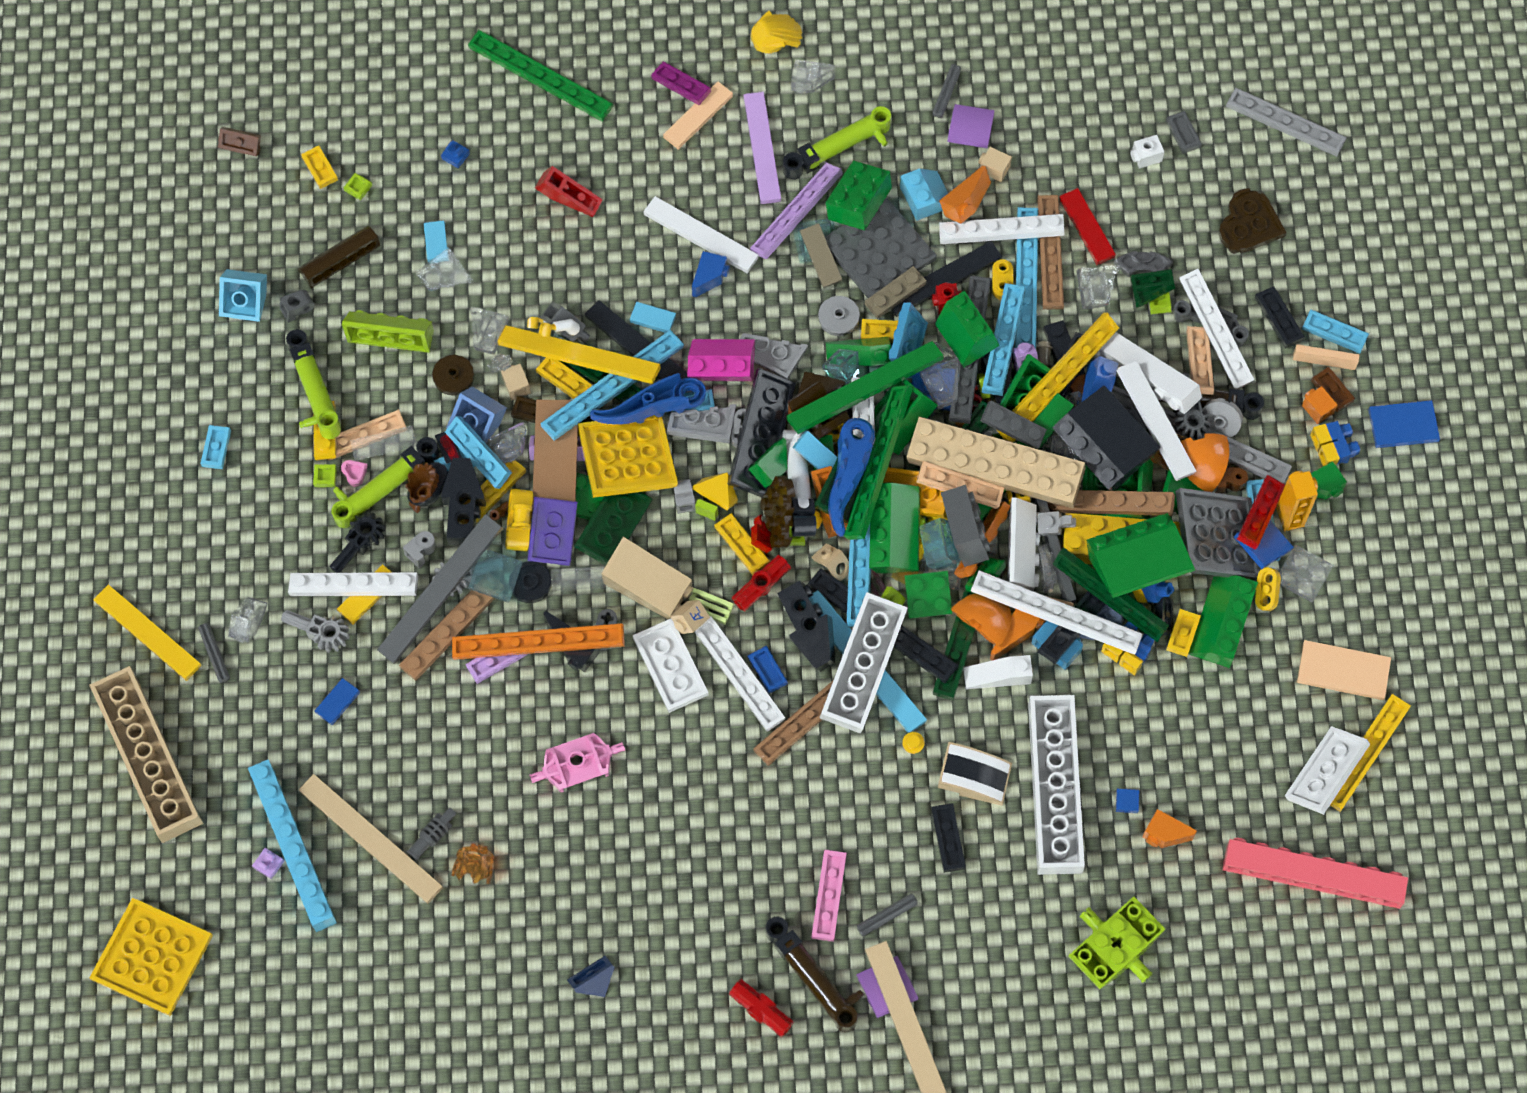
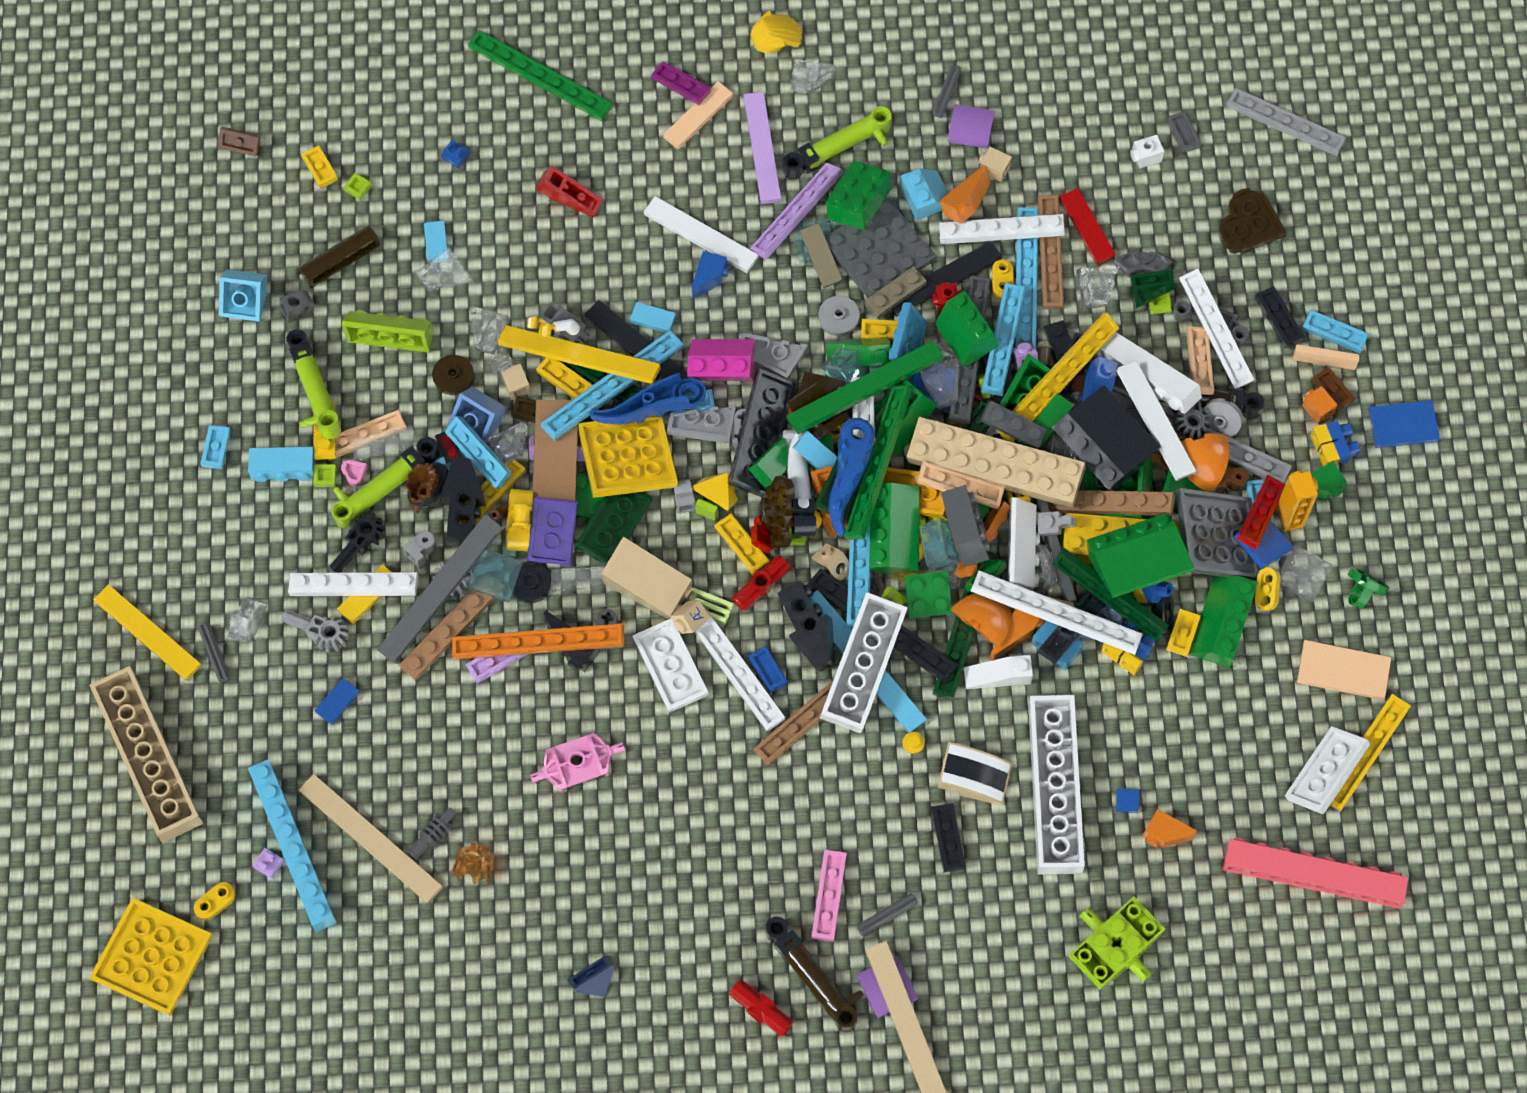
(215, 902): none -> yellow plate
(281, 463): none -> medium azure brick
(1364, 587): none -> green tile

